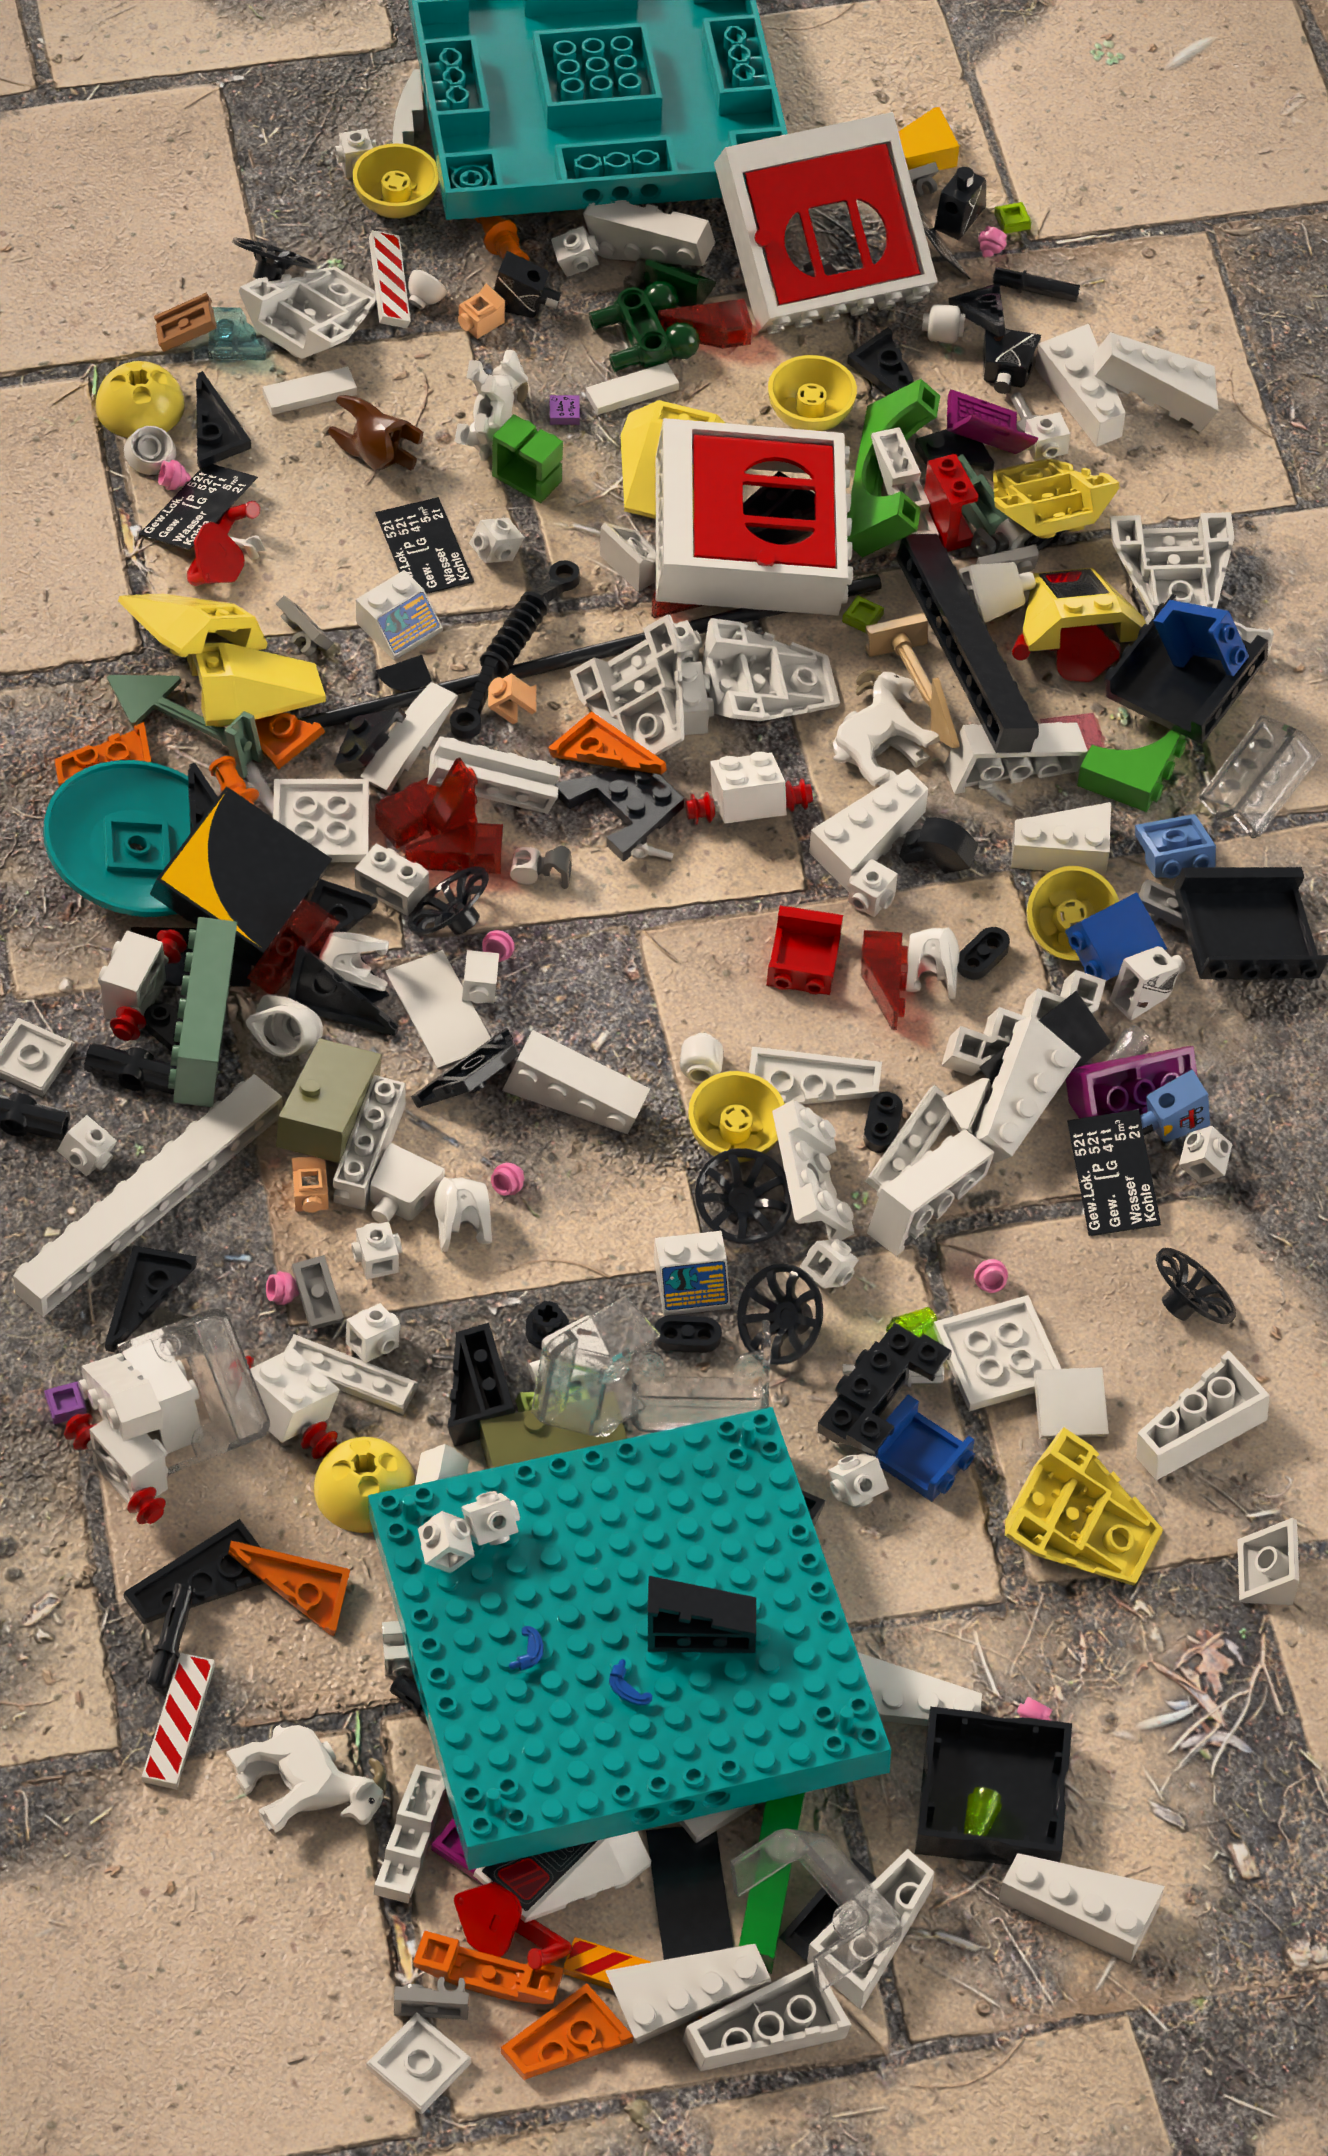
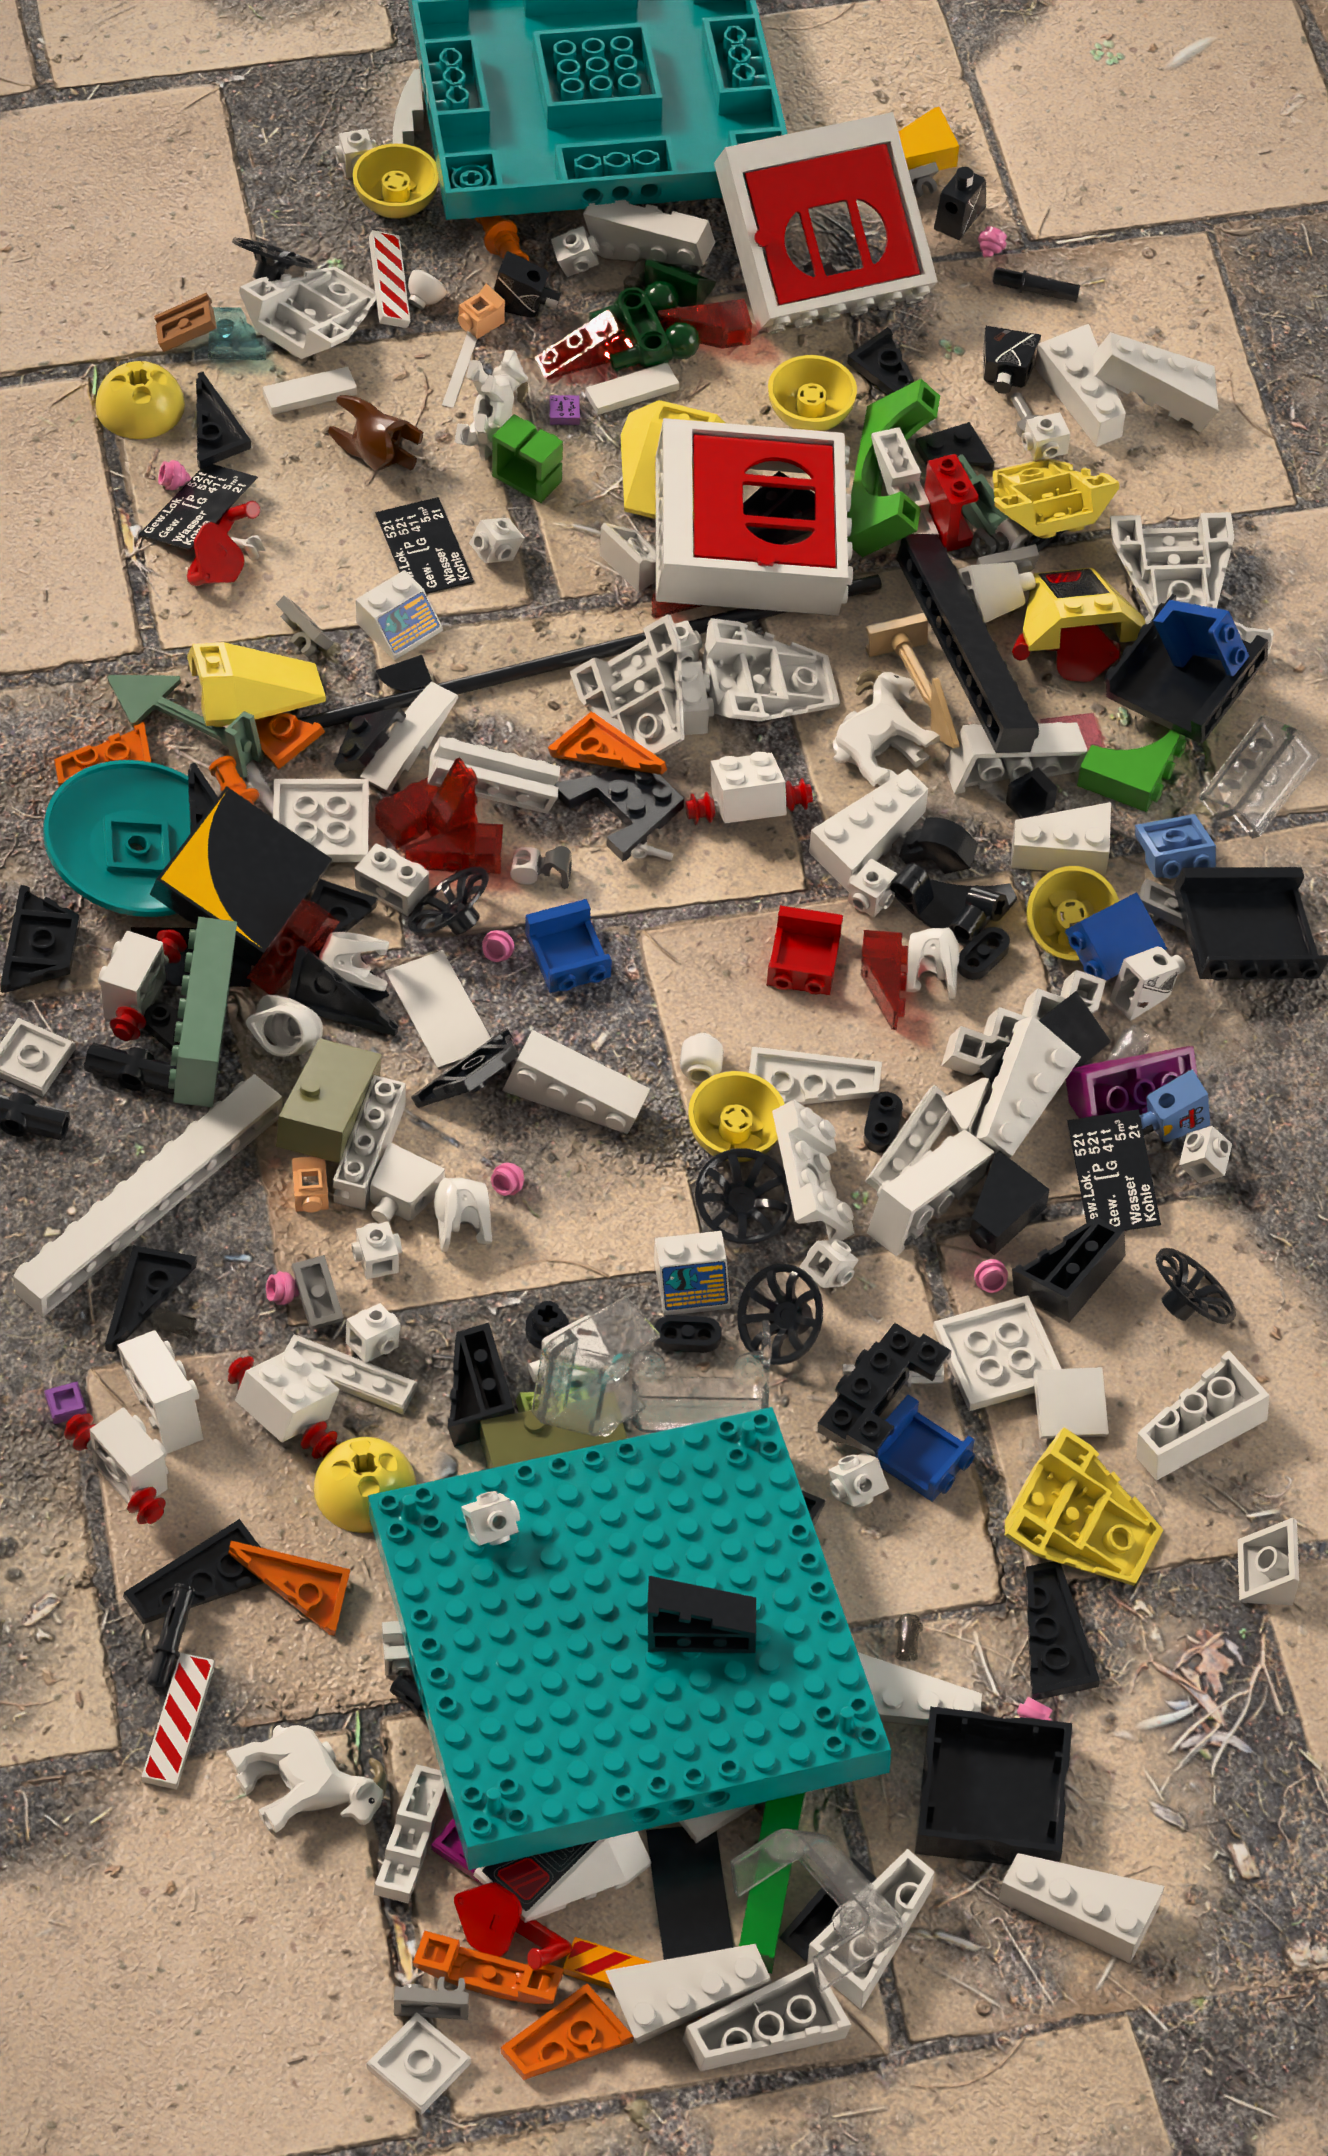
(39, 942): none -> black wing
(87, 1146): white brick -> none
(121, 1396): white brick -> none
(149, 449): white hat -> none
(185, 621): light yellow wedge -> none
(221, 1378): clear windscreen -> none
(440, 1464): white brick -> none
(446, 1542): white brick -> none
(460, 370): none -> white sticker
(480, 976): white brick -> none
(507, 694): light nougat window -> none
(510, 641): black piece -> none
(534, 1650): blue piece -> none
(567, 946): none -> blue panel
(585, 347): none -> clear red slope
(625, 1690): blue piece -> none
(862, 613): lime tile -> none
(908, 1634): none -> clear smoke pin
(916, 1321): clear neon green cone -> none
(939, 244): black sticker -> none
(944, 323): white head -> none
(949, 905): none -> black panel
(981, 1811): clear neon green cone -> none
(983, 308): black wing -> none
(986, 423): magenta piece -> none
(1006, 1204): none -> black slope
(1013, 218): lime tile -> none
(1031, 794): none -> black panel
(1056, 1641): none -> black wing
(1073, 1270): none -> black wedge

